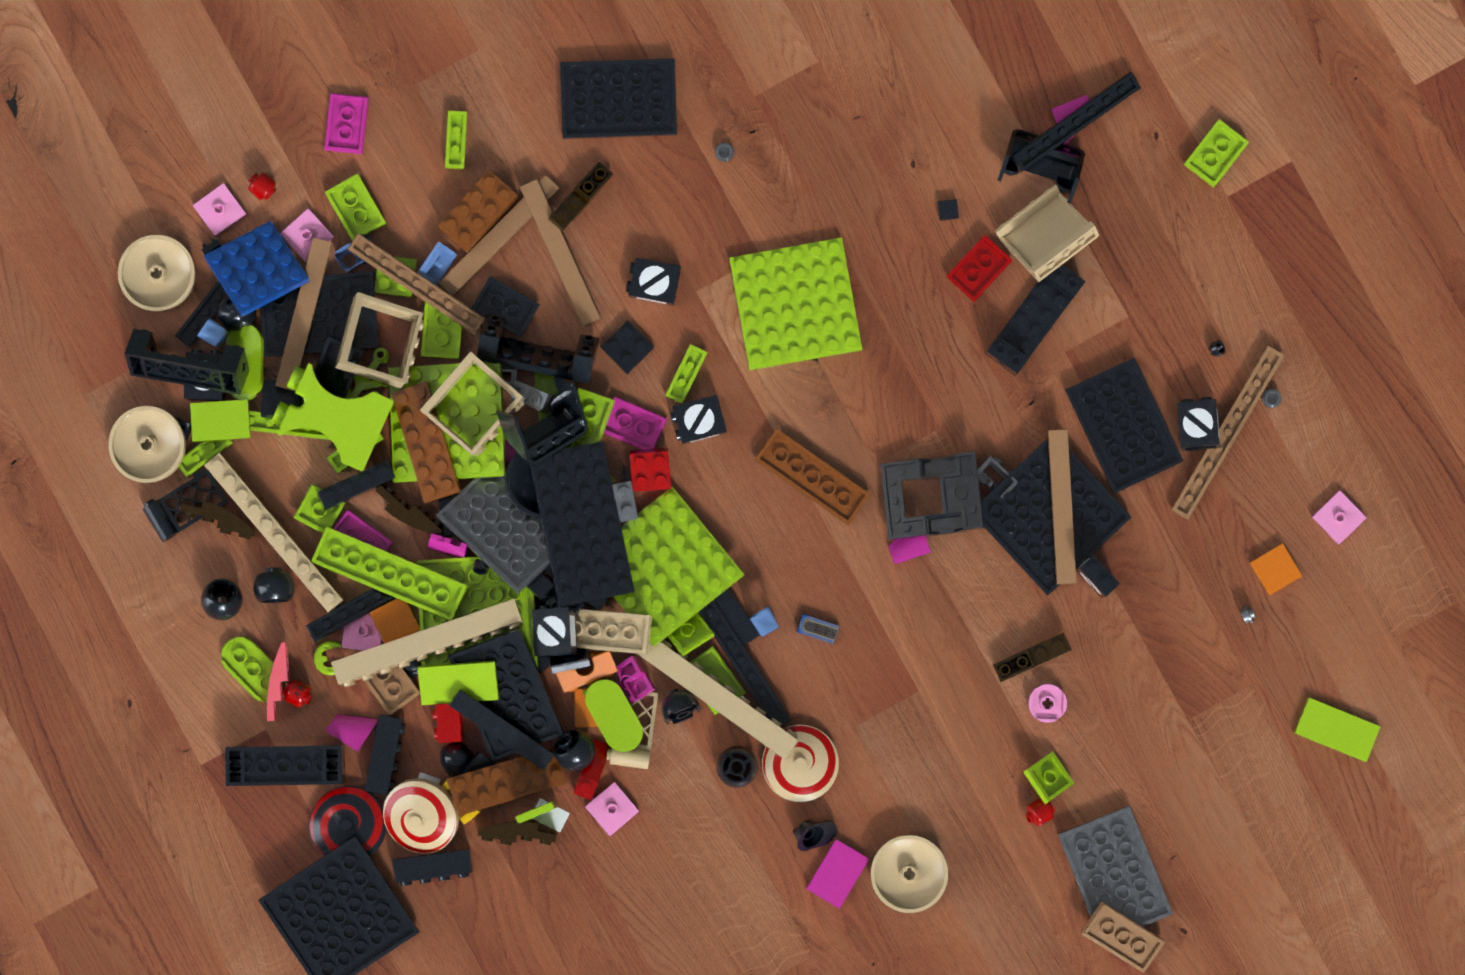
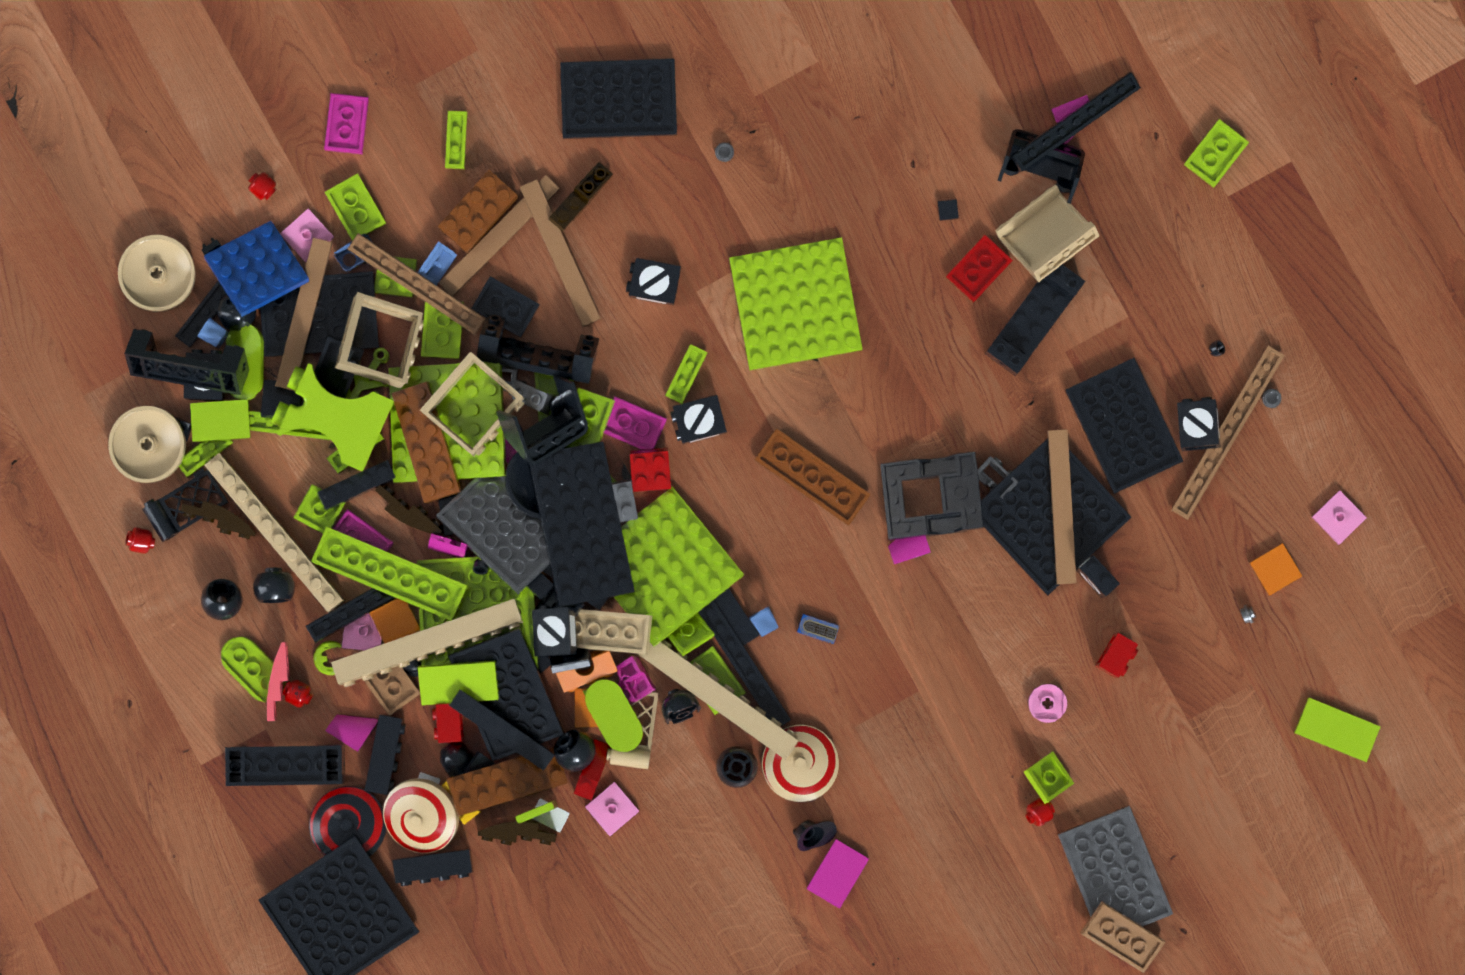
(139, 540): none -> red head
(219, 209): bright pink plate -> none
(627, 347): black plate -> none
(909, 873): tan dish -> none
(1032, 657): dark brown slope -> none
(1116, 655): none -> red brick

